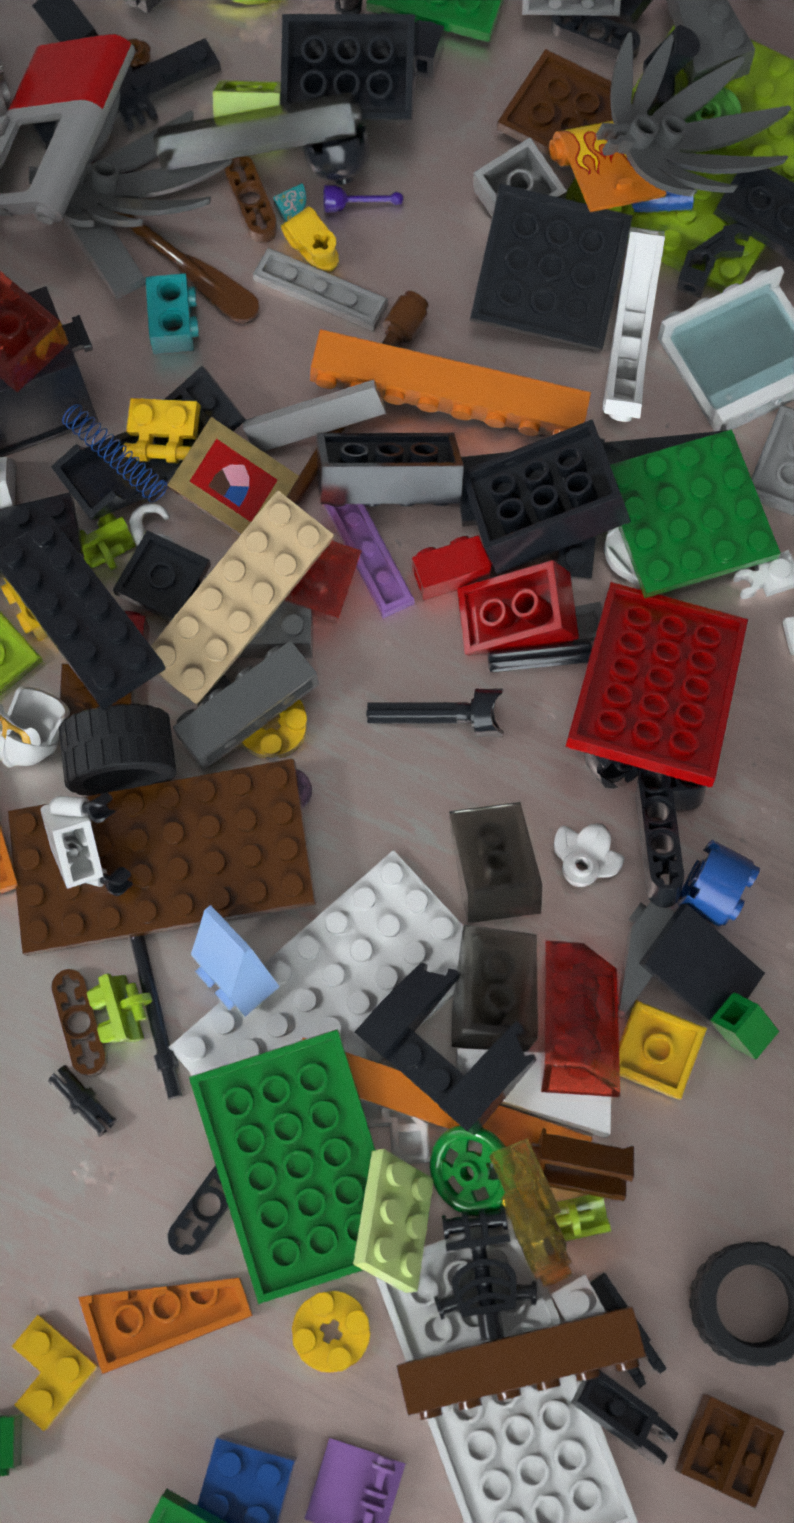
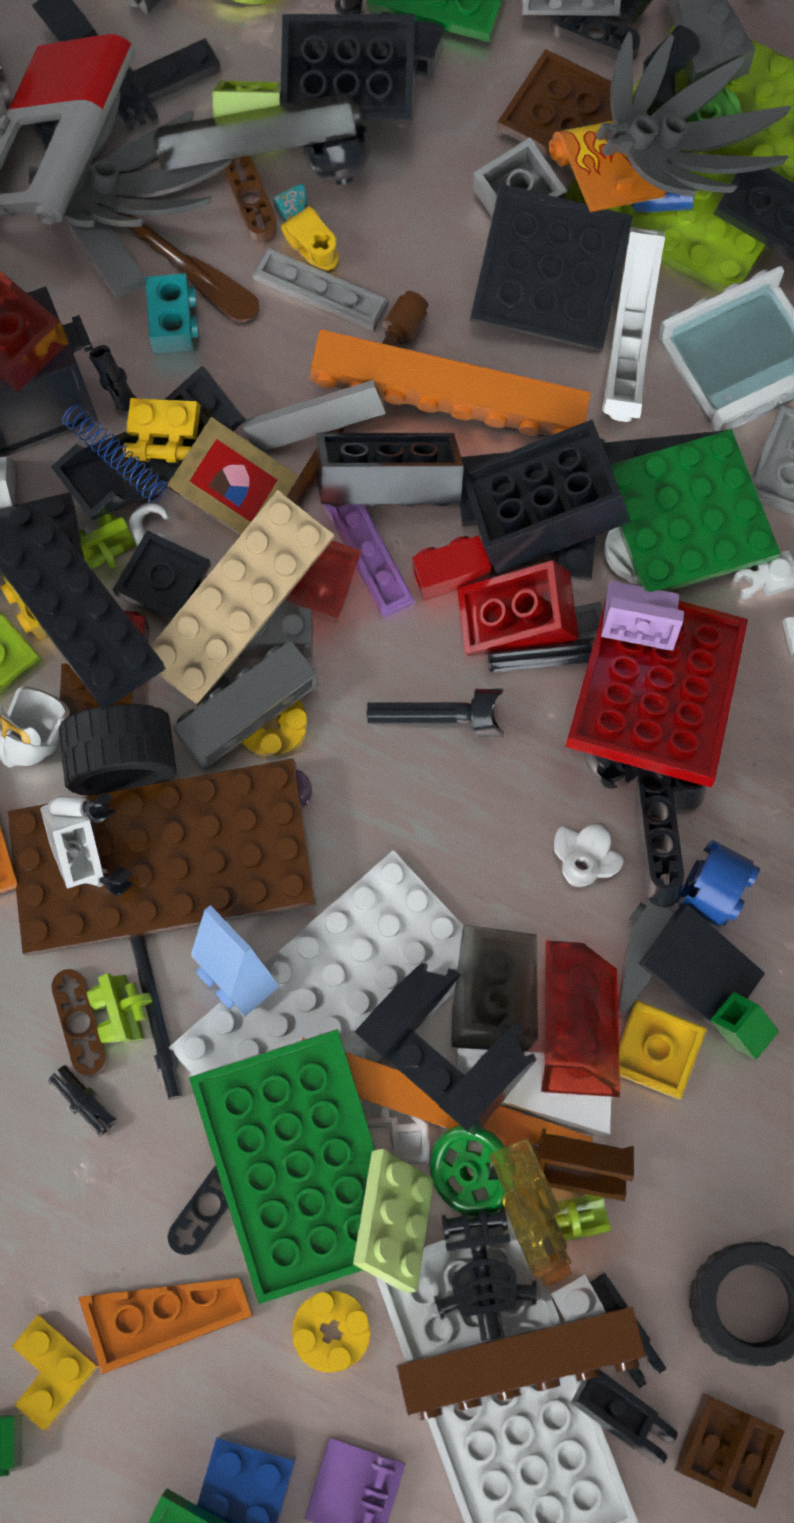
(112, 377): none -> black pin
(141, 57): reddish brown plate -> none
(336, 198): dark purple hinge -> none
(495, 862): clear smoke slope -> none
(642, 616): none -> lavender bracket
(720, 245): black piece -> none

